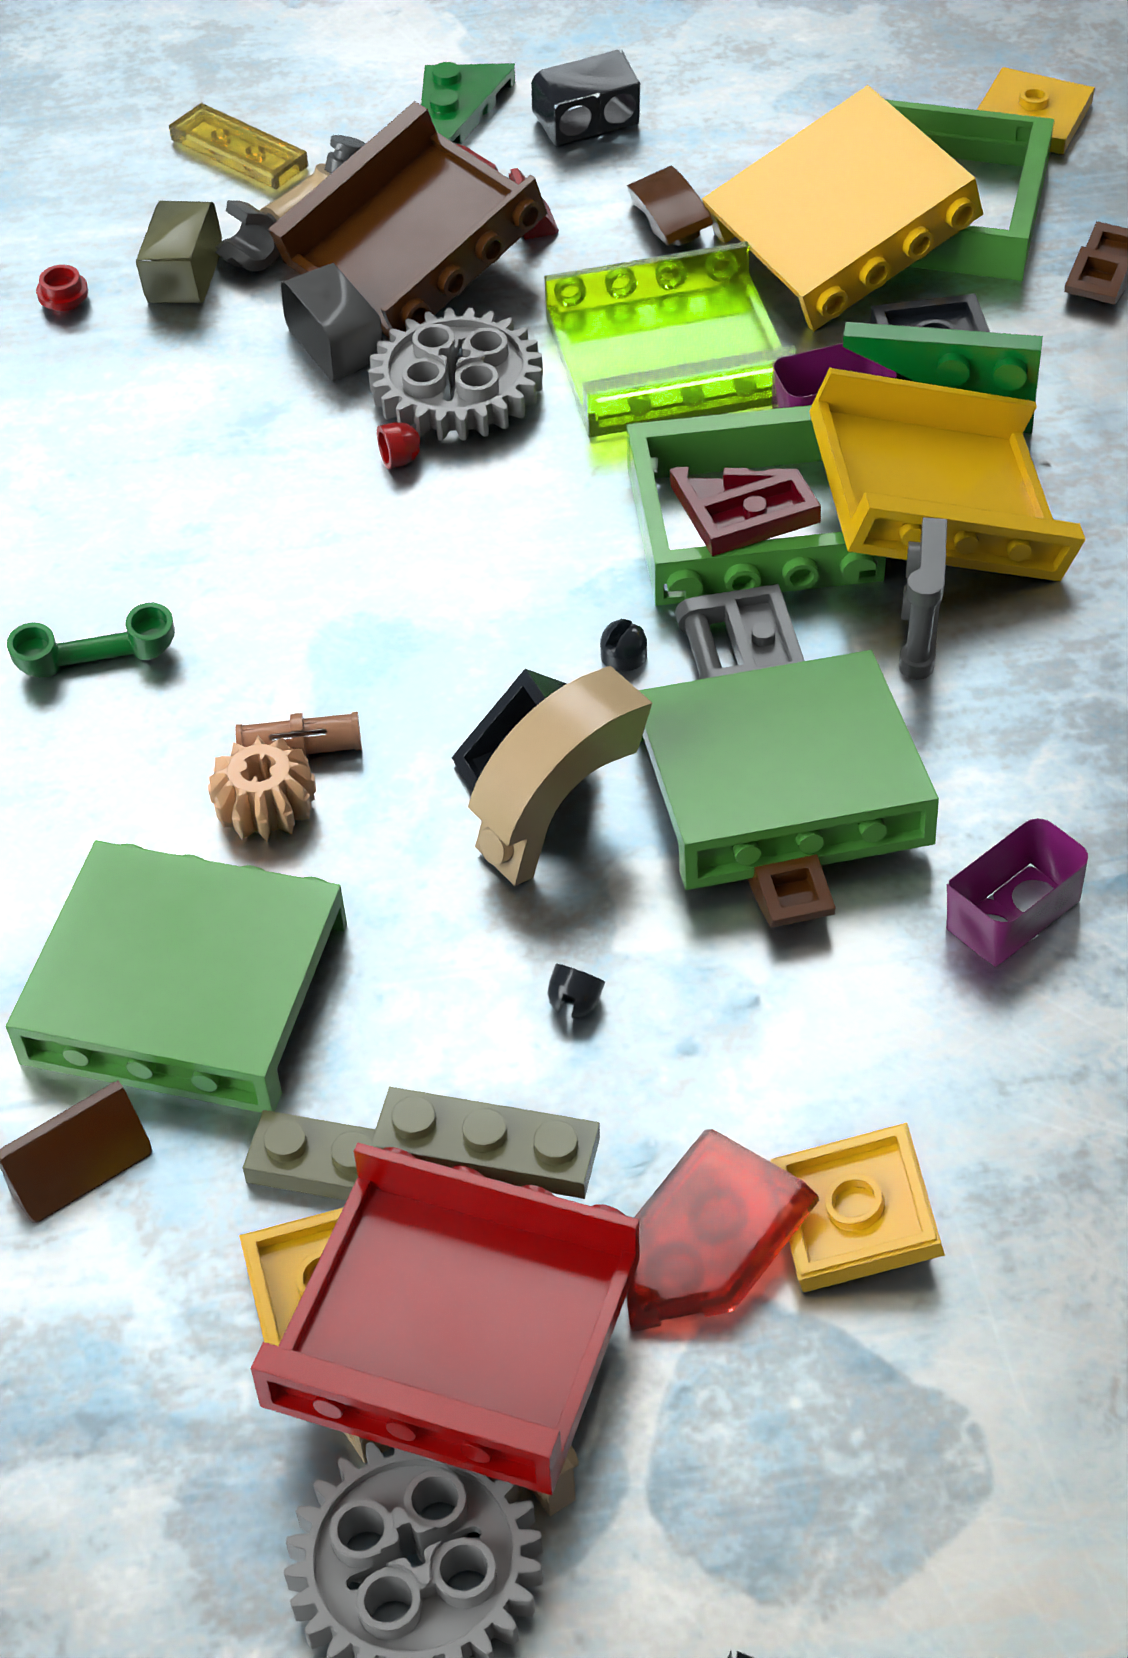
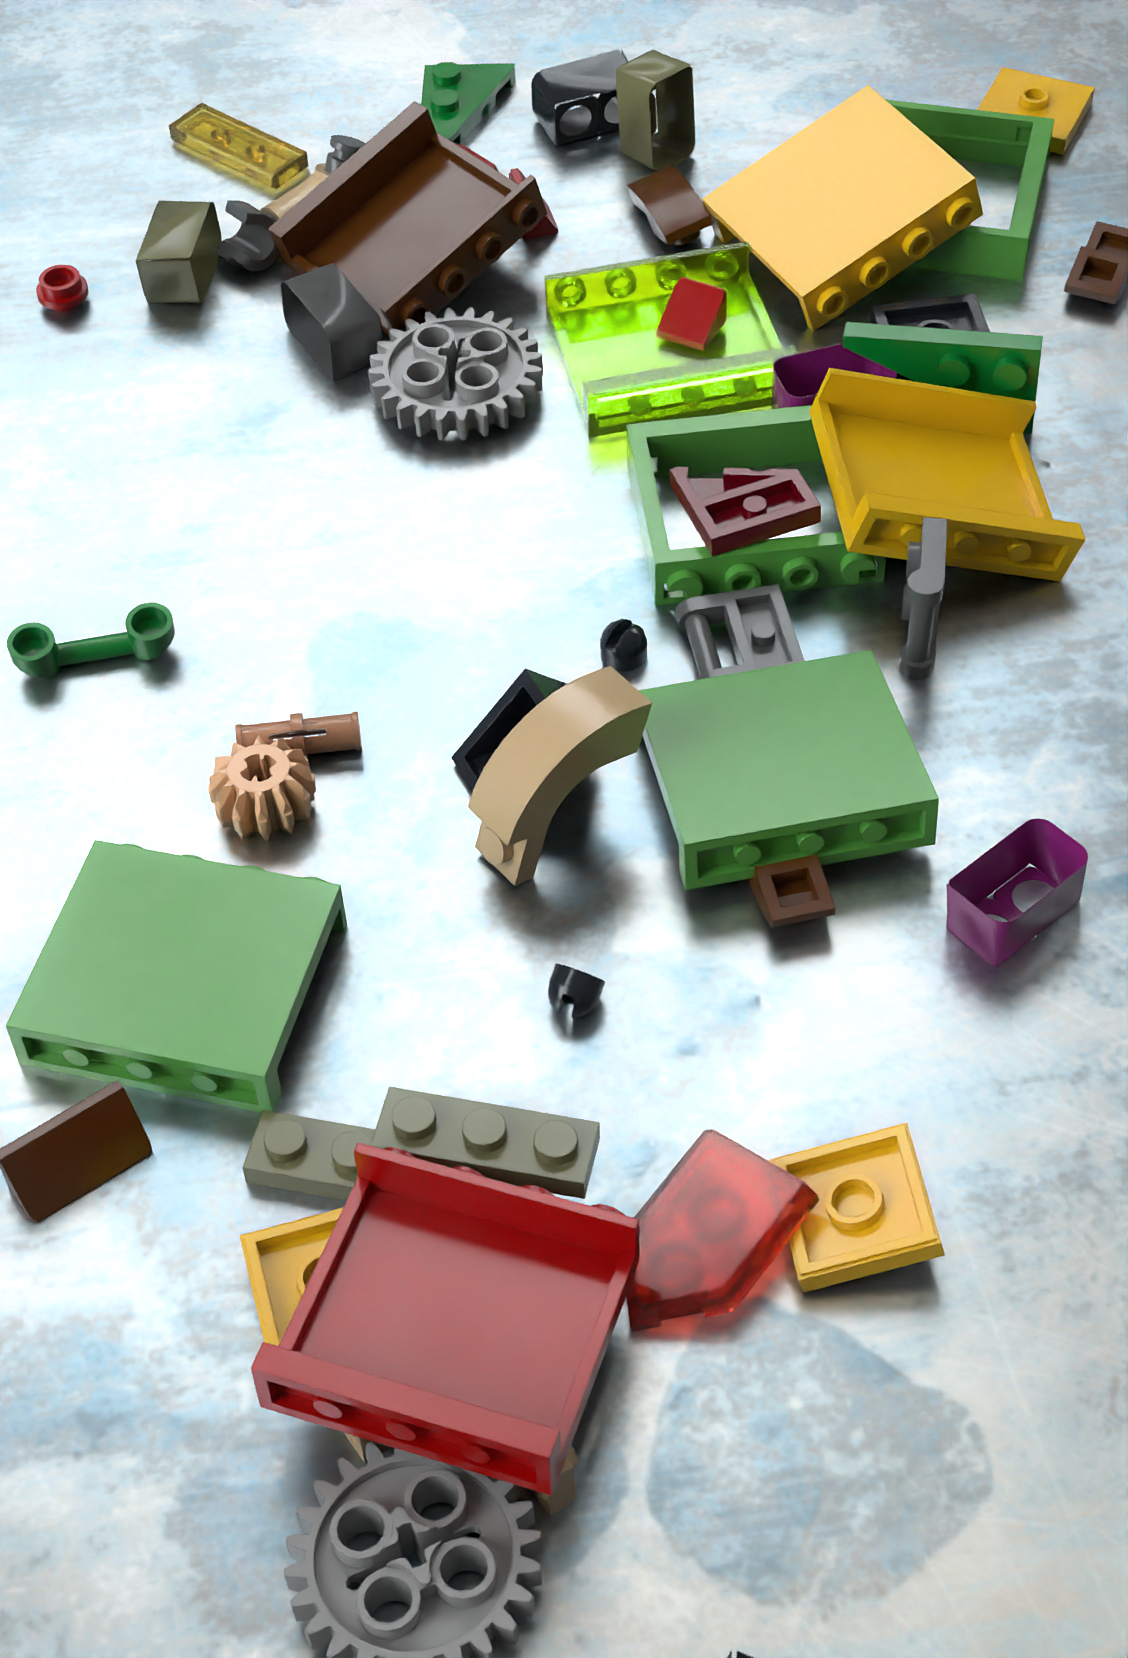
(397, 444): red hinge -> none
(674, 108): none -> olive piece
(693, 314): none -> red slope

